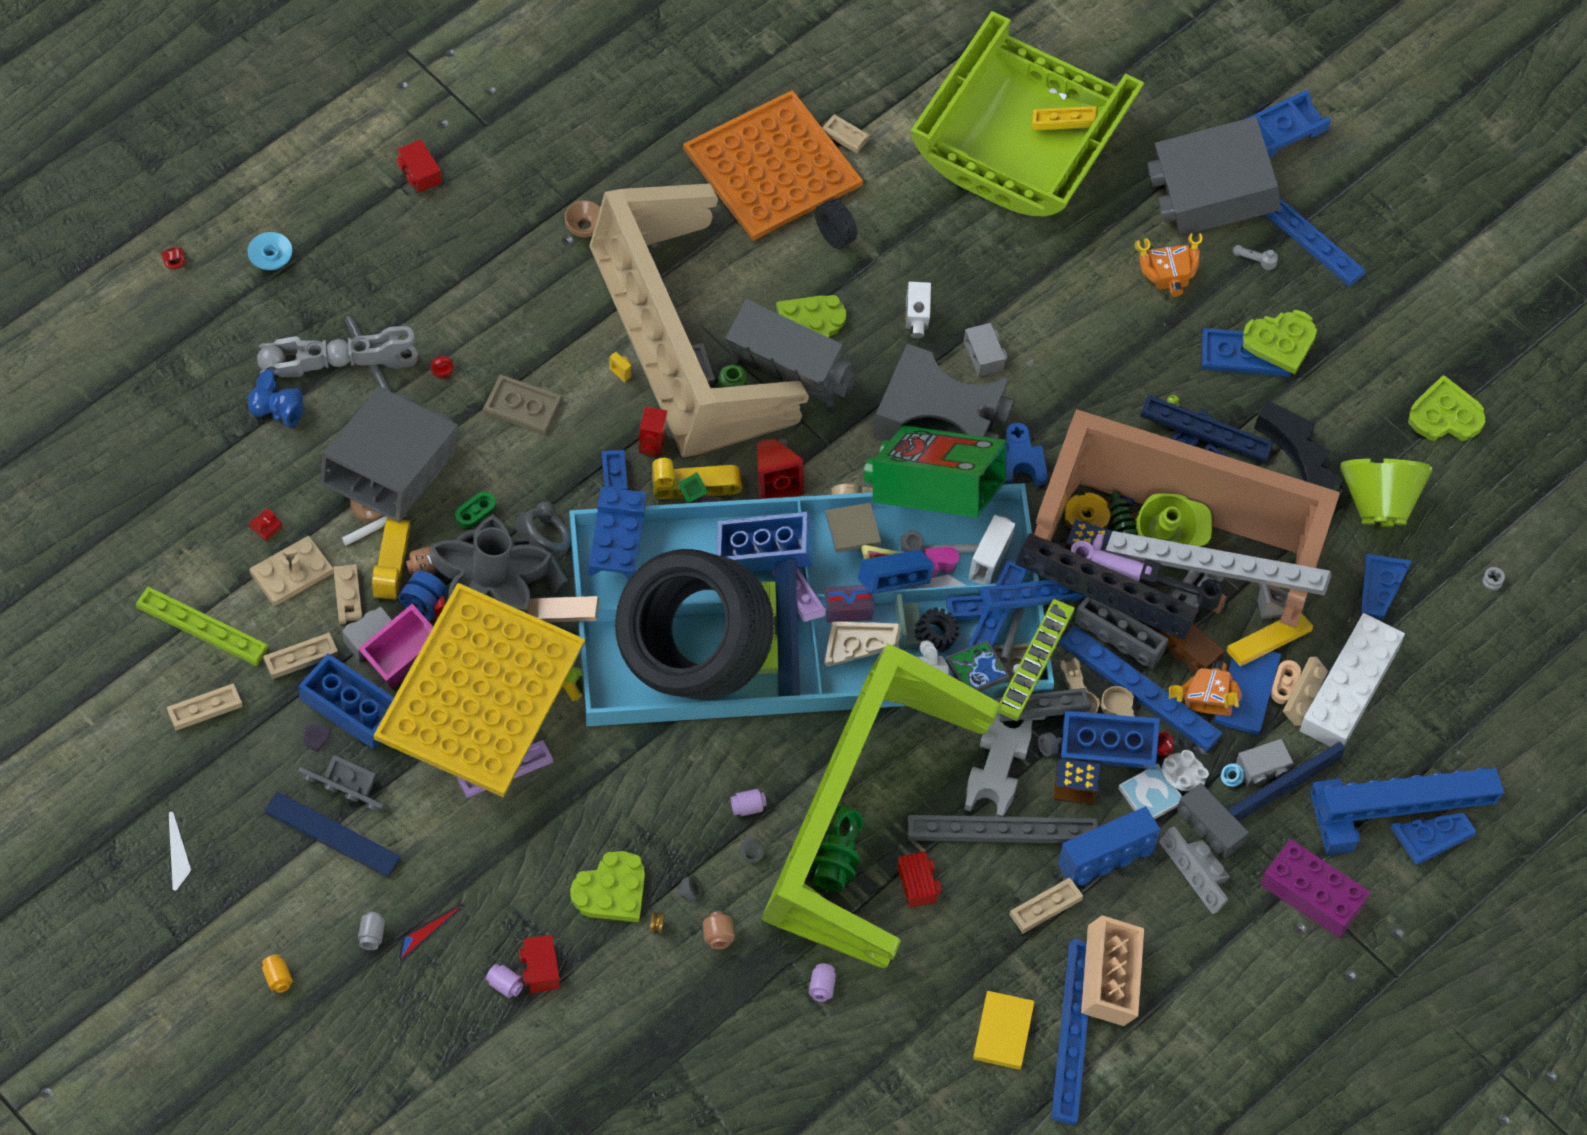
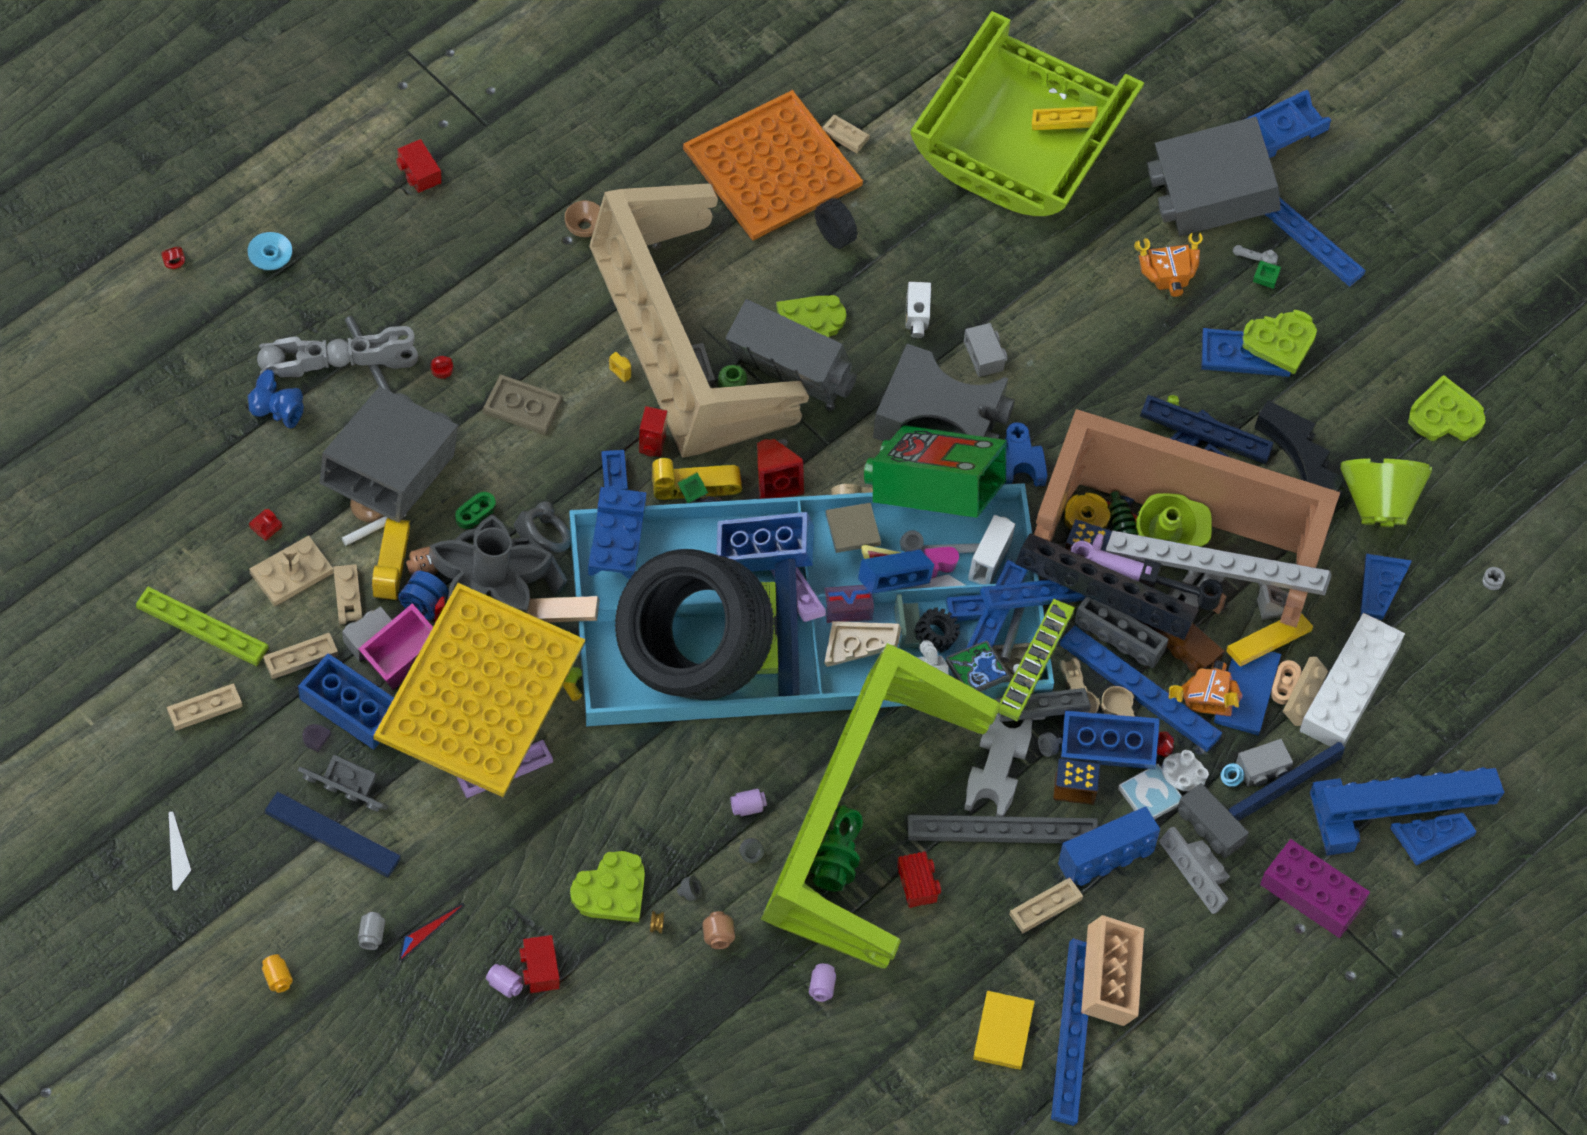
(1266, 274): none -> green plate

